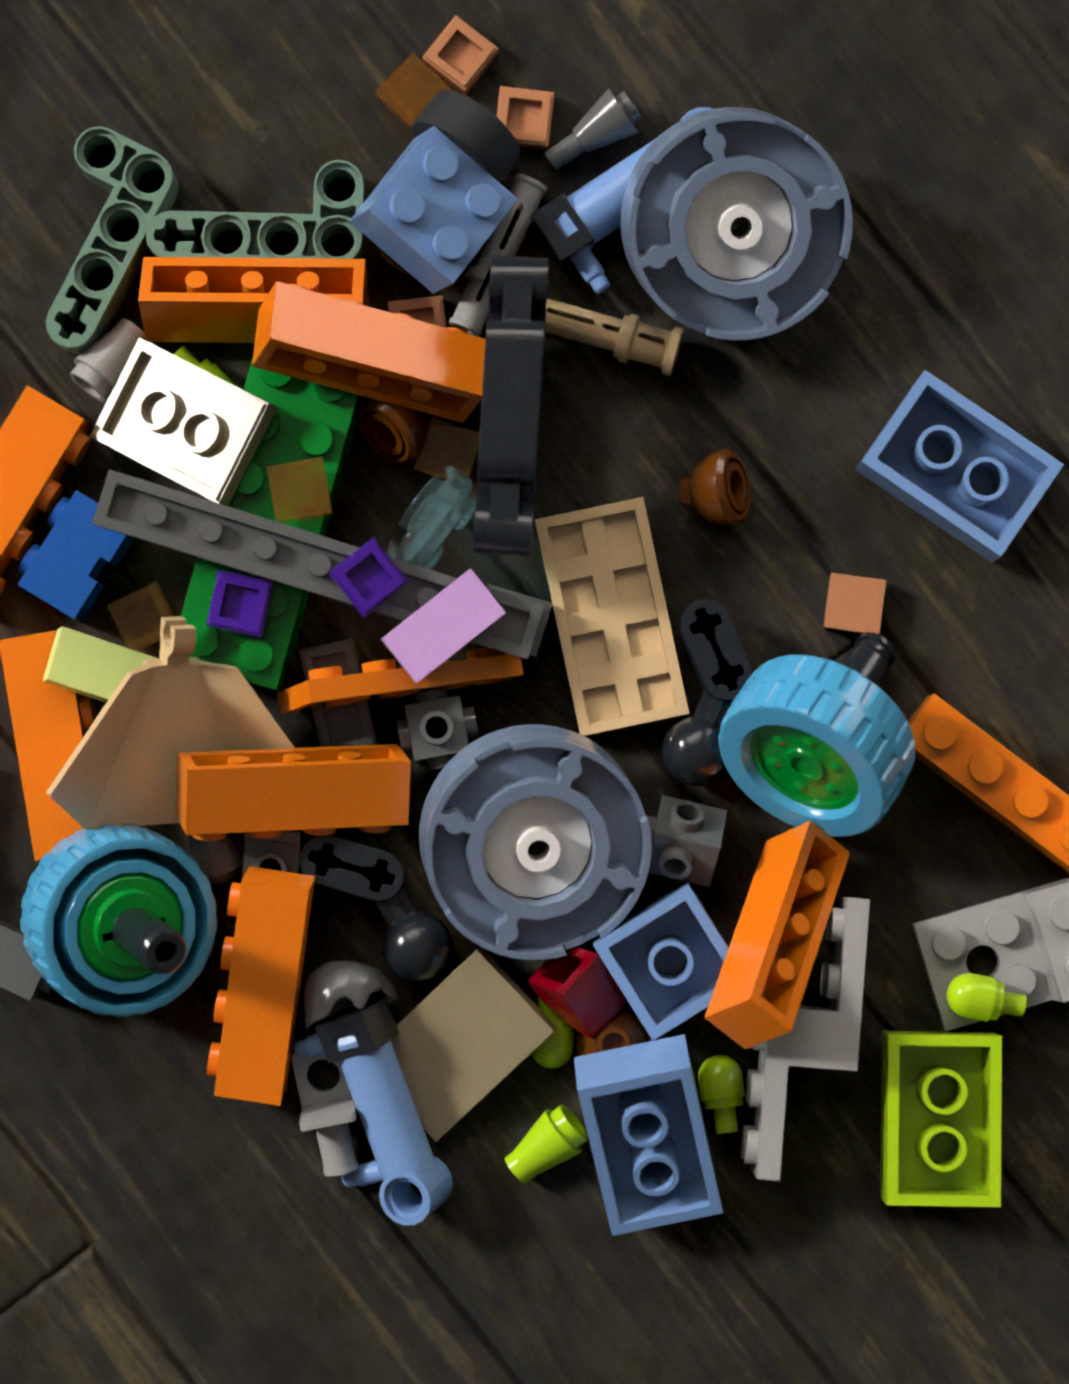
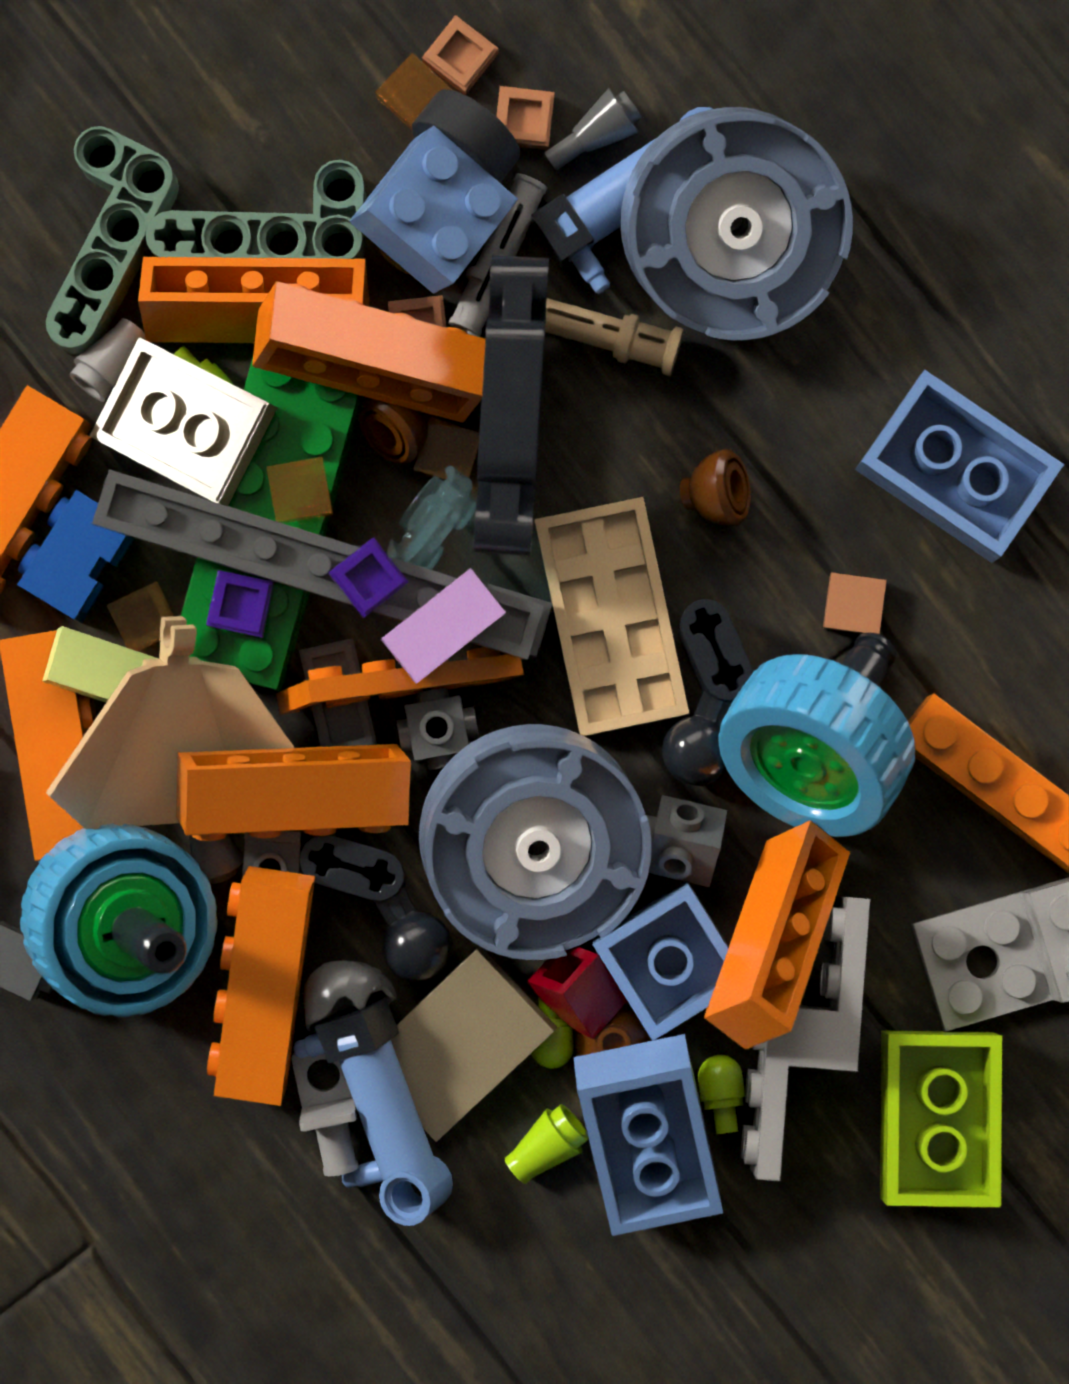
(983, 998): lime cylinder -> none

